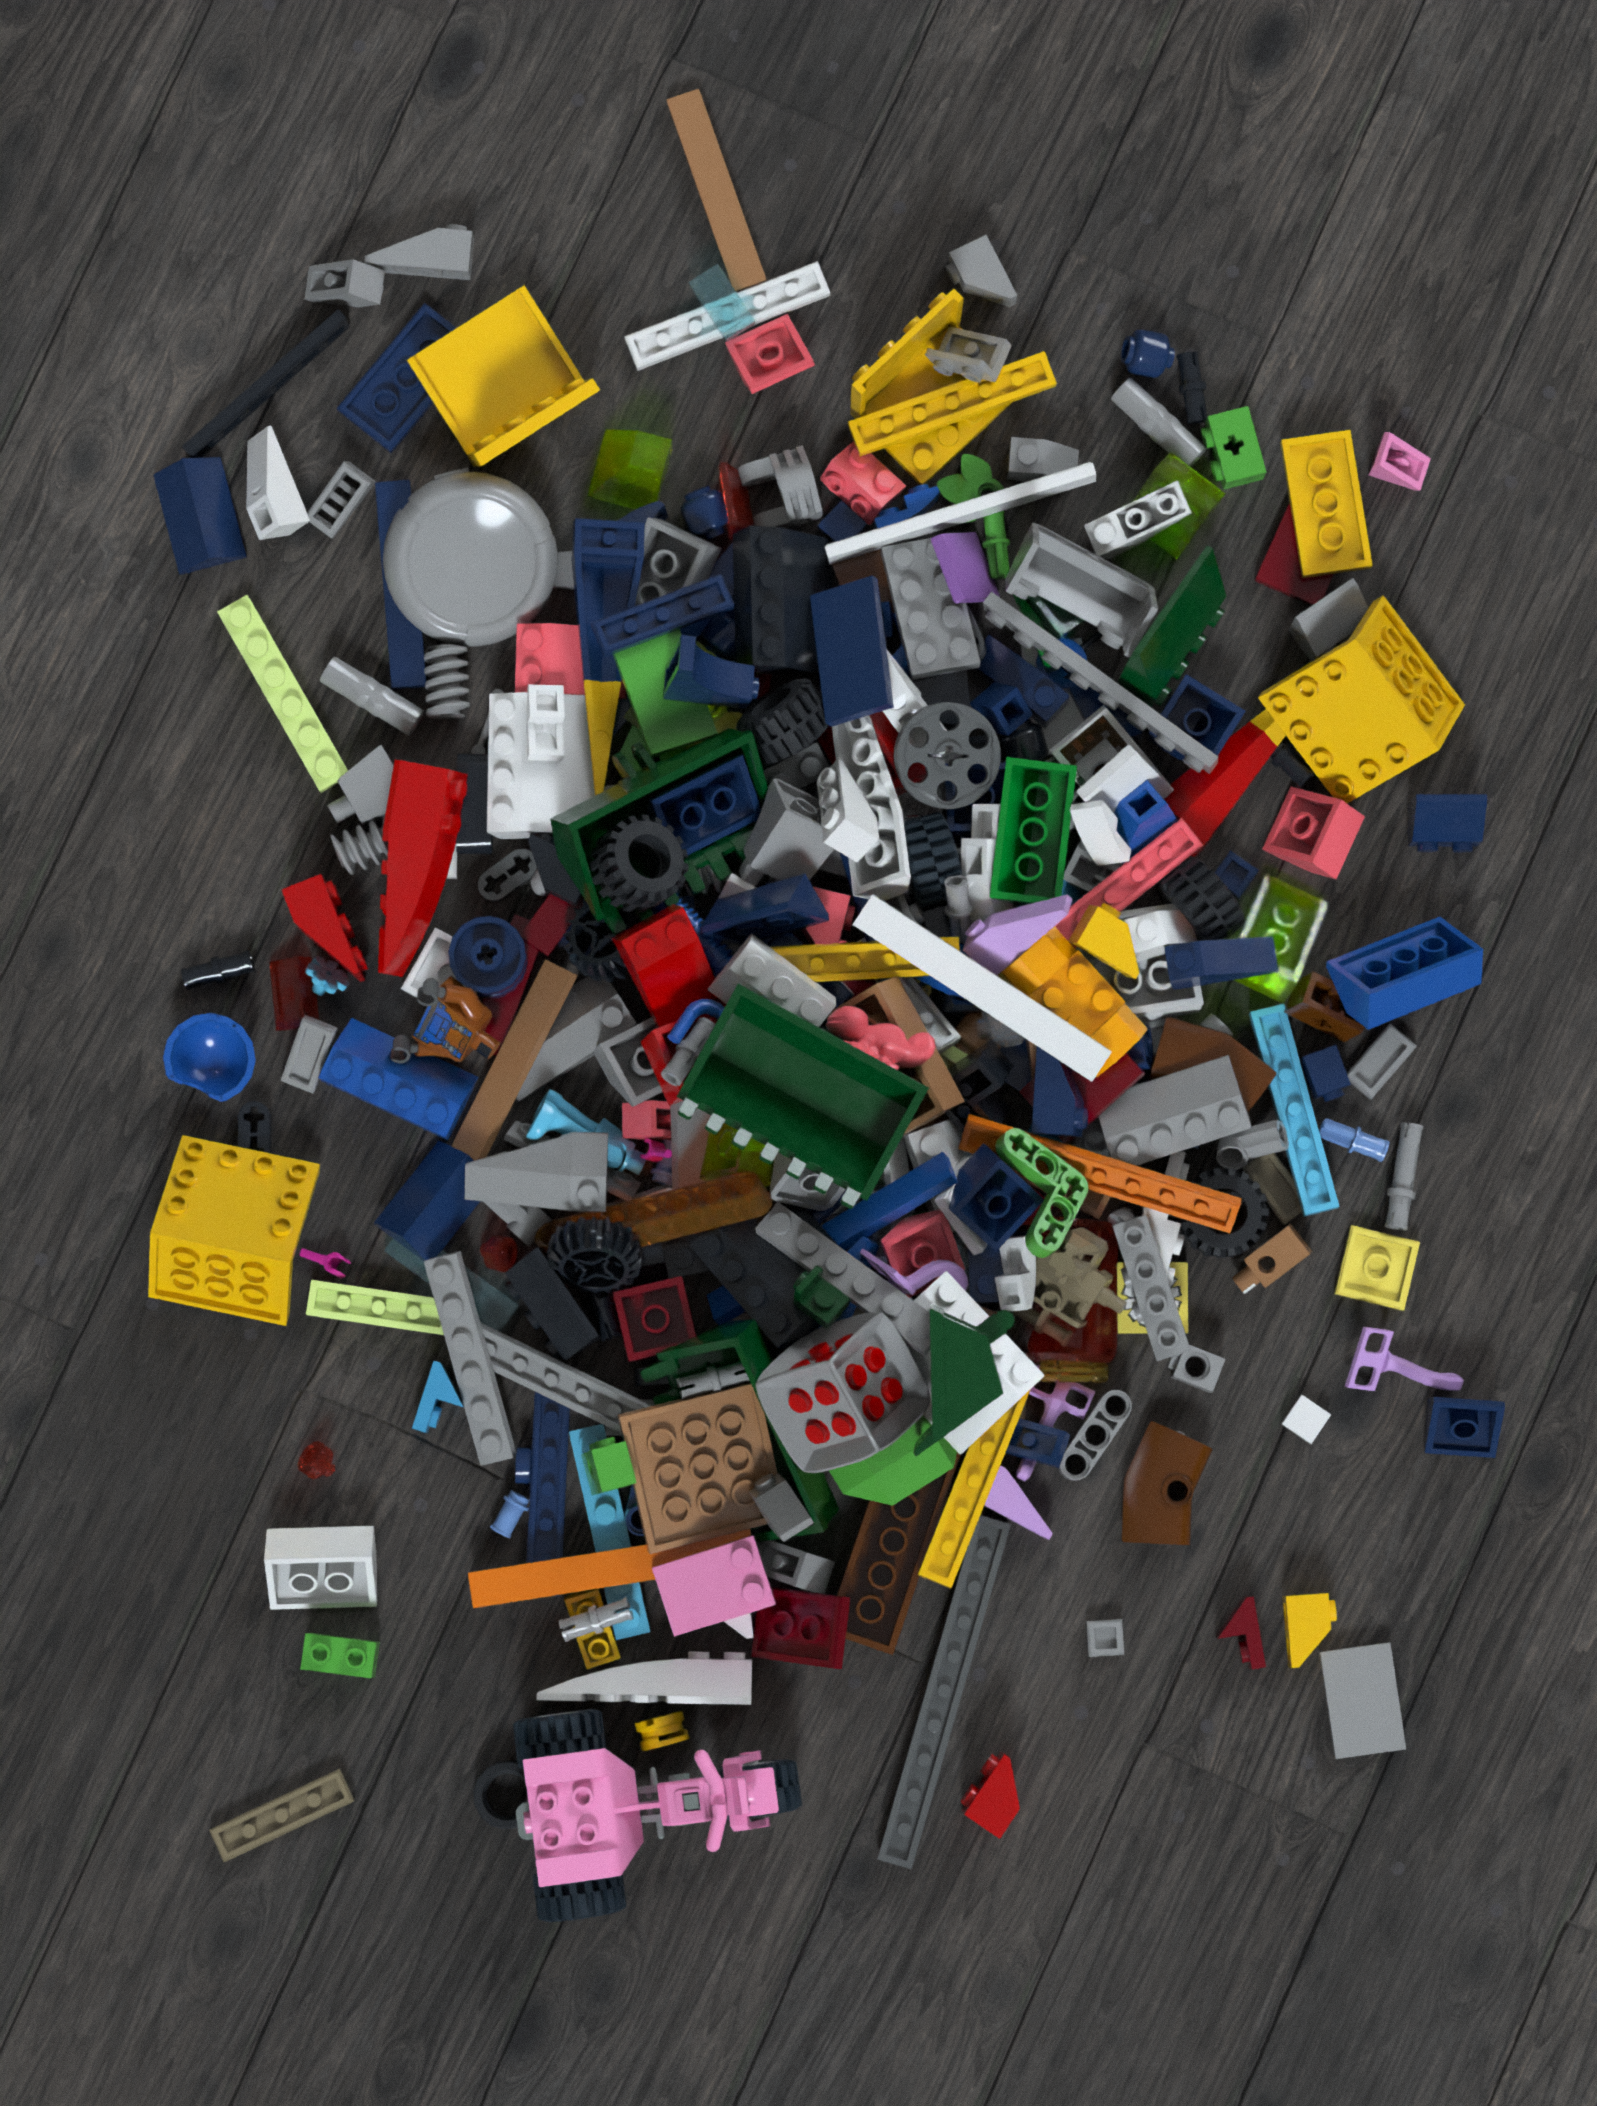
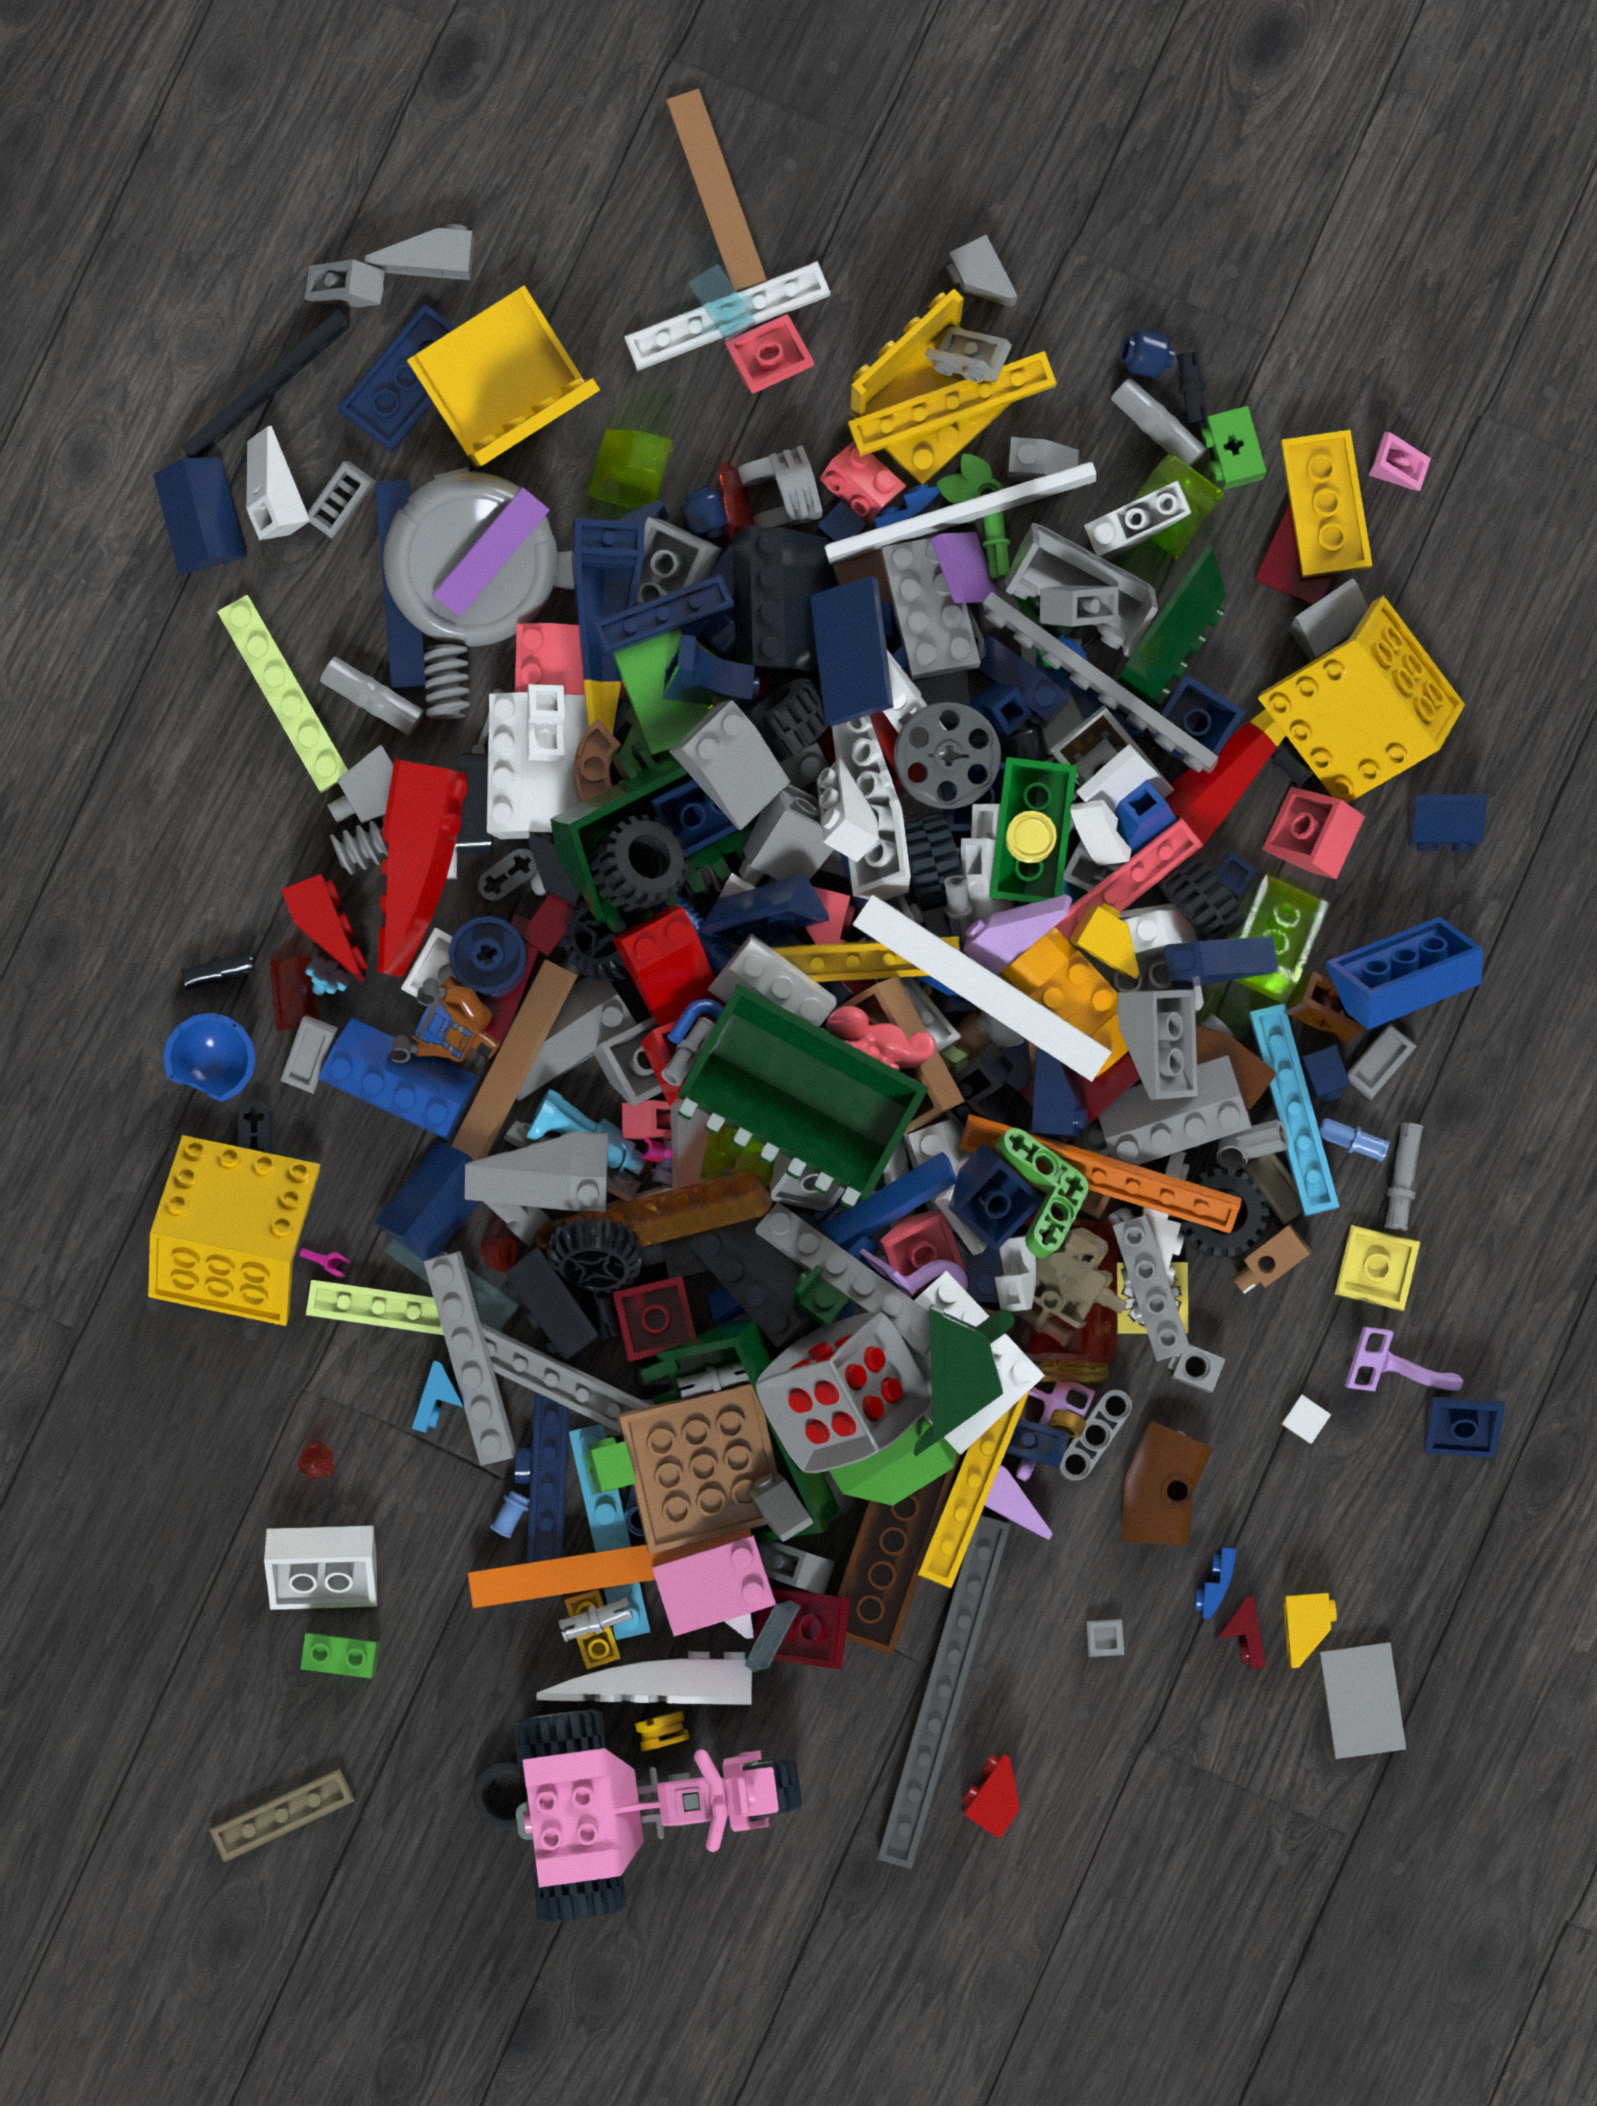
(490, 551): none -> medium lavender tile
(594, 761): none -> nougat tile
(731, 763): none -> light grey slope
(772, 1636): none -> clear light blue tile
(1031, 837): none -> light yellow wheel
(1068, 1422): none -> pearl gold tile
(1078, 605): none -> light grey slope
(1161, 1040): none -> light grey slope
(1211, 1594): none -> blue slope

